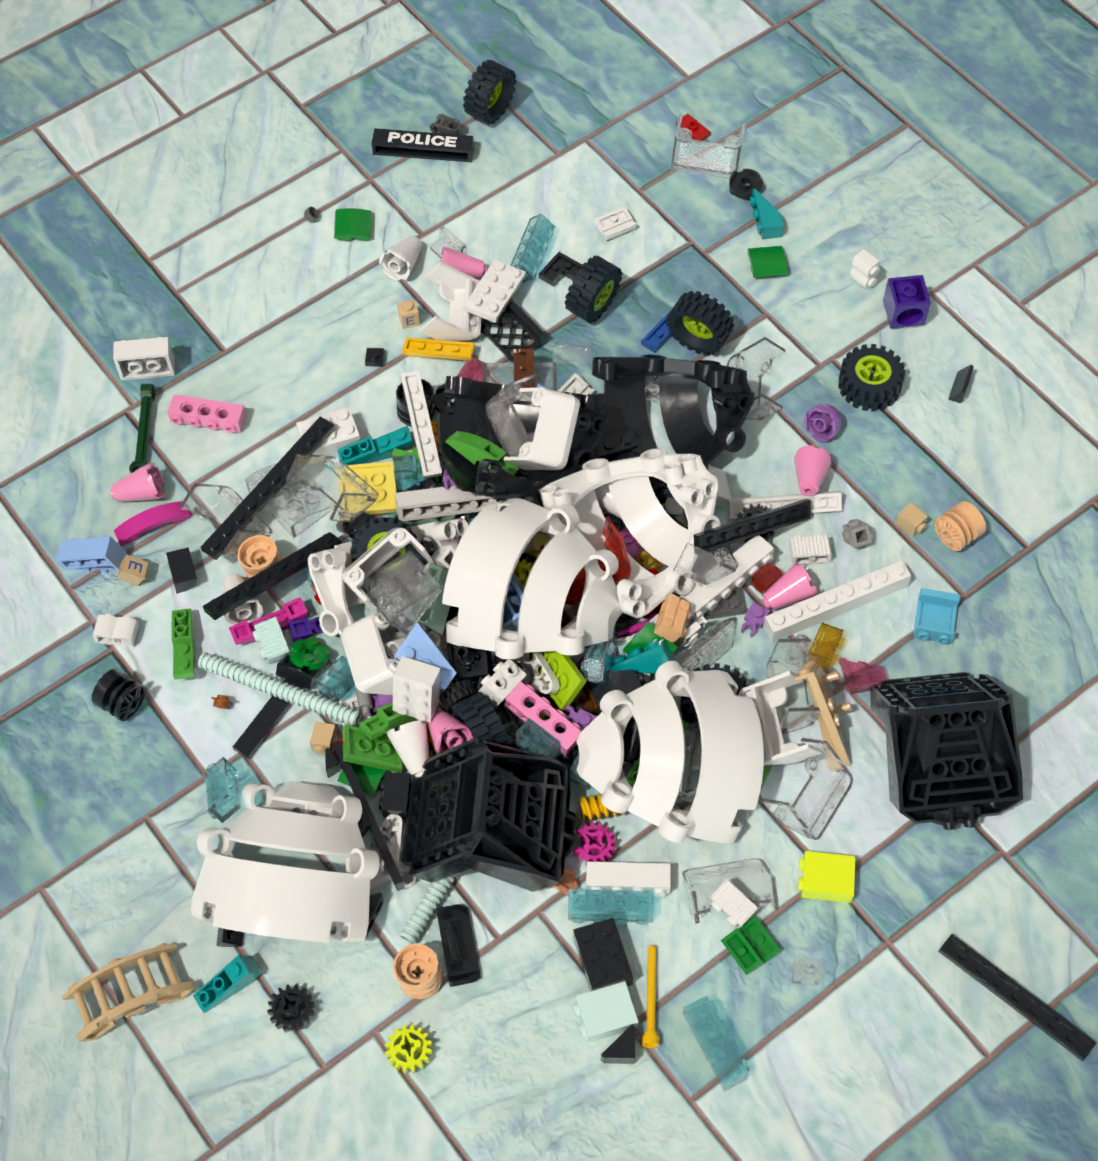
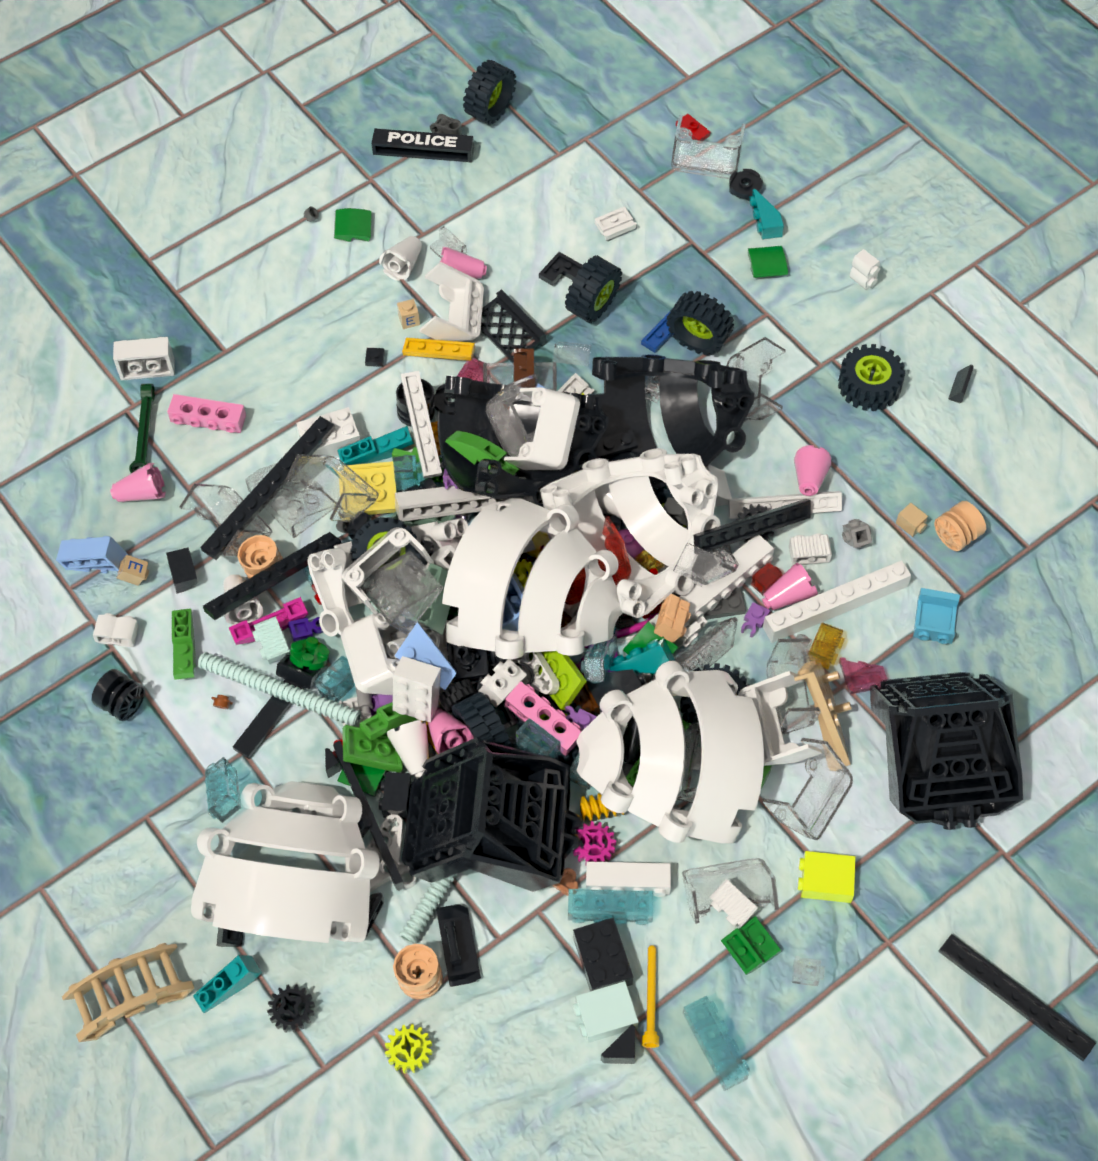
(148, 520): dark pink slope -> none
(323, 737): tan brick -> none
(494, 291): white plate -> none
(533, 246): clear light blue brick -> none
(823, 422): medium lavender cylinder -> none
(906, 301): dark purple brick -> none

